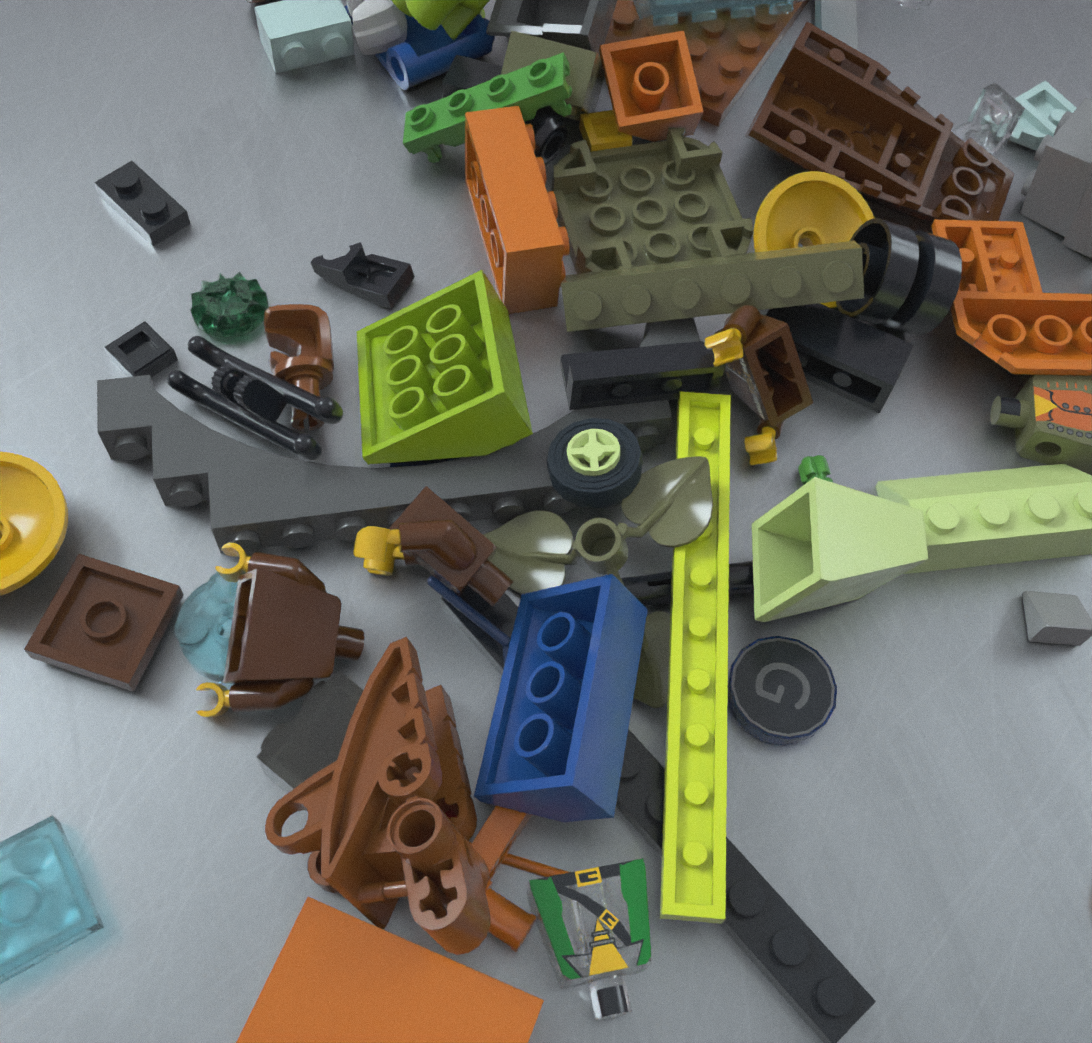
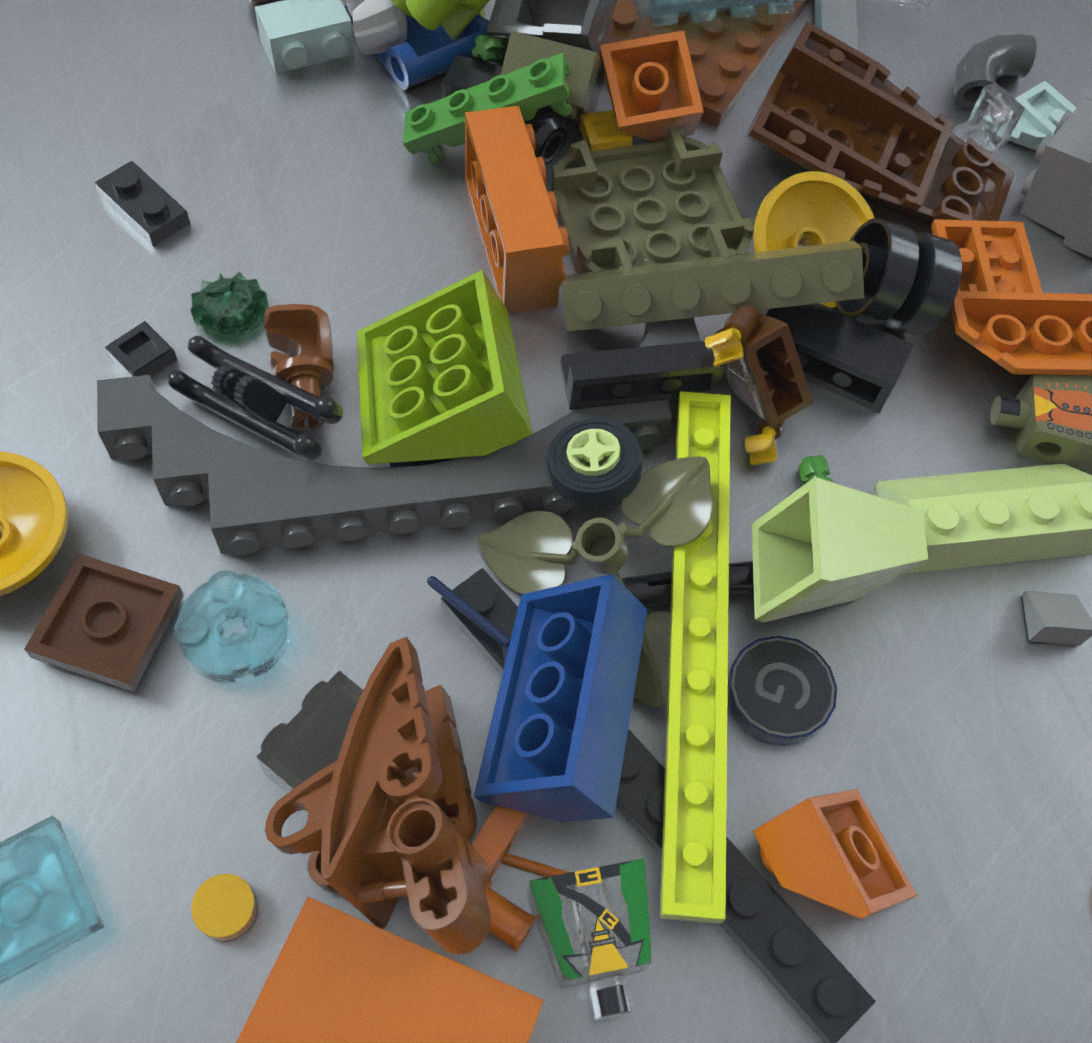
(224, 907): none -> yellow tile
(279, 635): reddish brown torso -> none
(367, 277): black slope -> none
(438, 540): reddish brown torso -> none
(490, 48): none -> bright green axle
(834, 855): none -> orange slope
(989, 60): none -> dark grey cylinder

